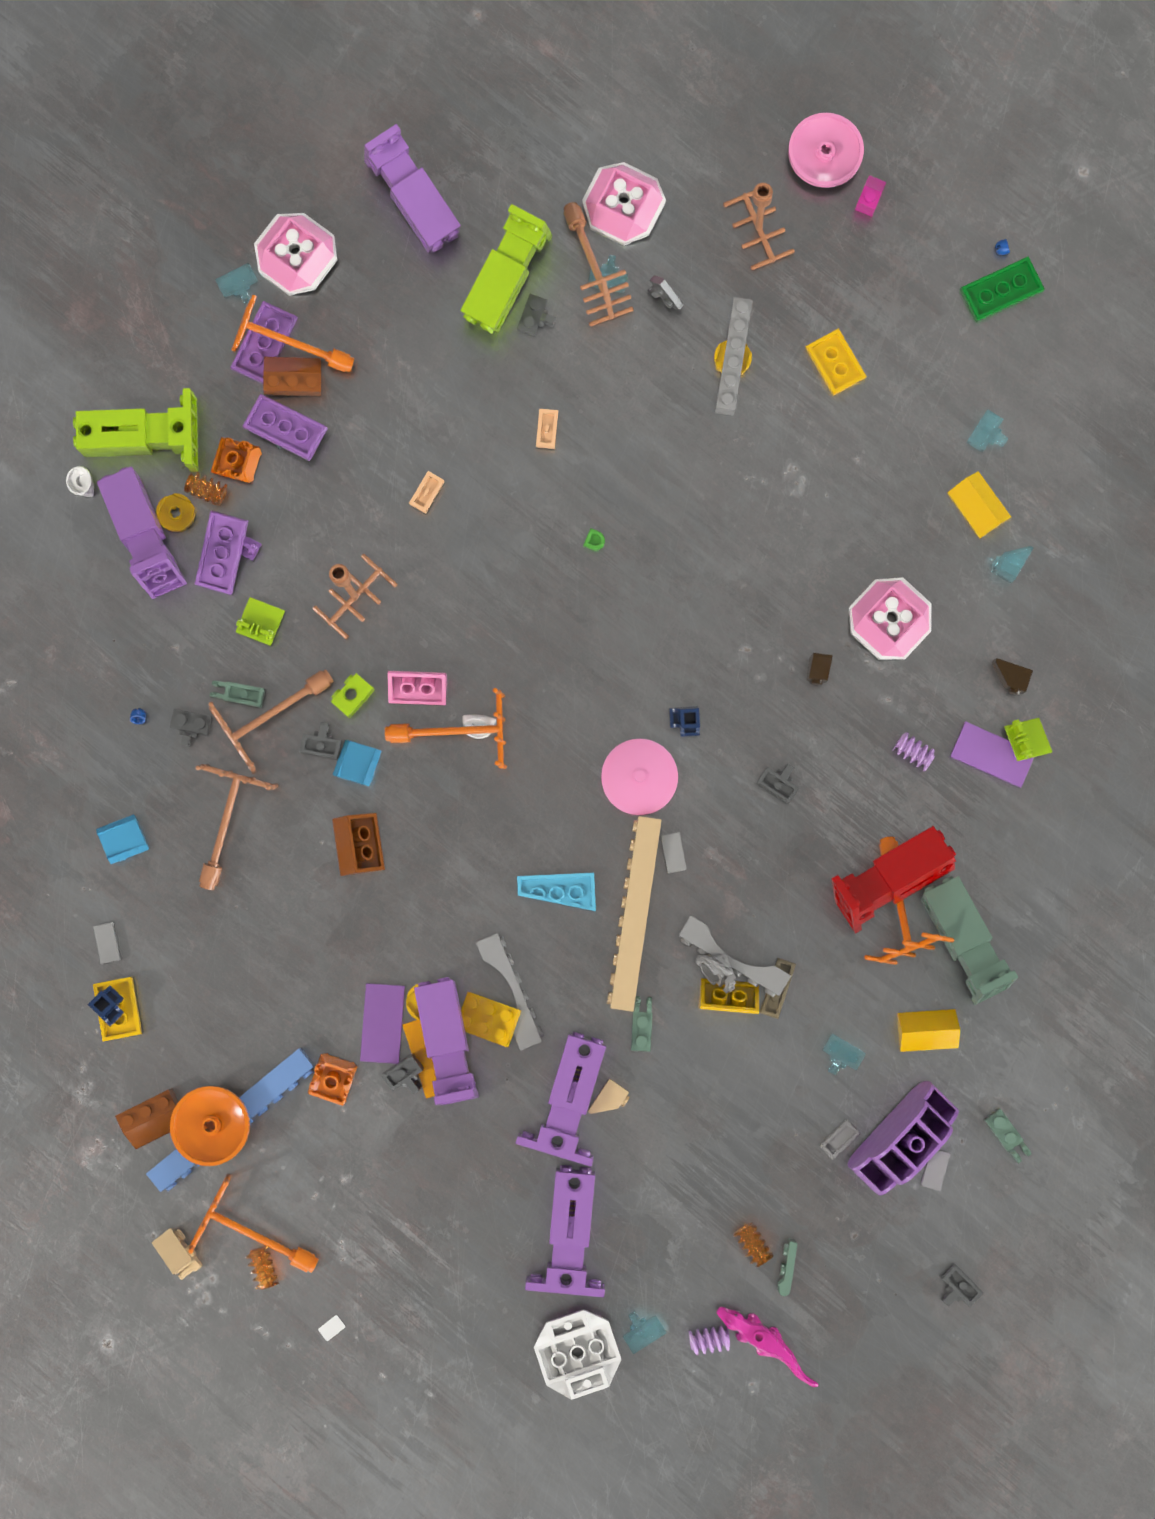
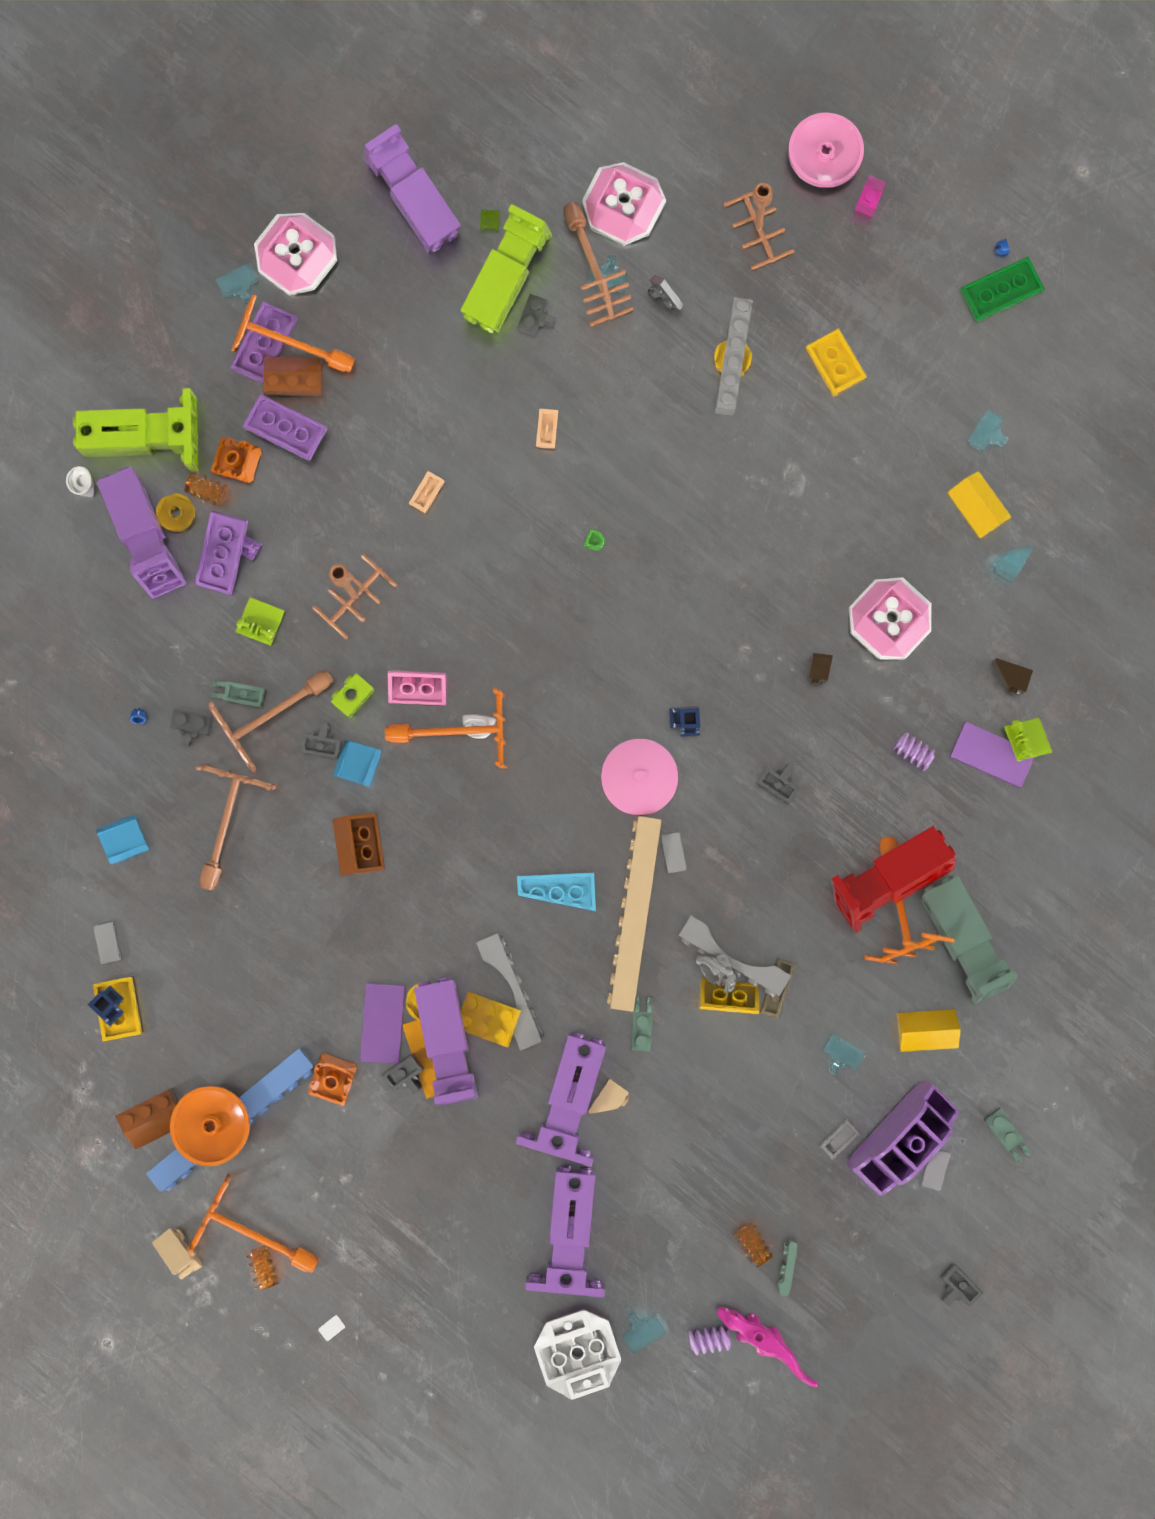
(489, 220): none -> clear neon green tile

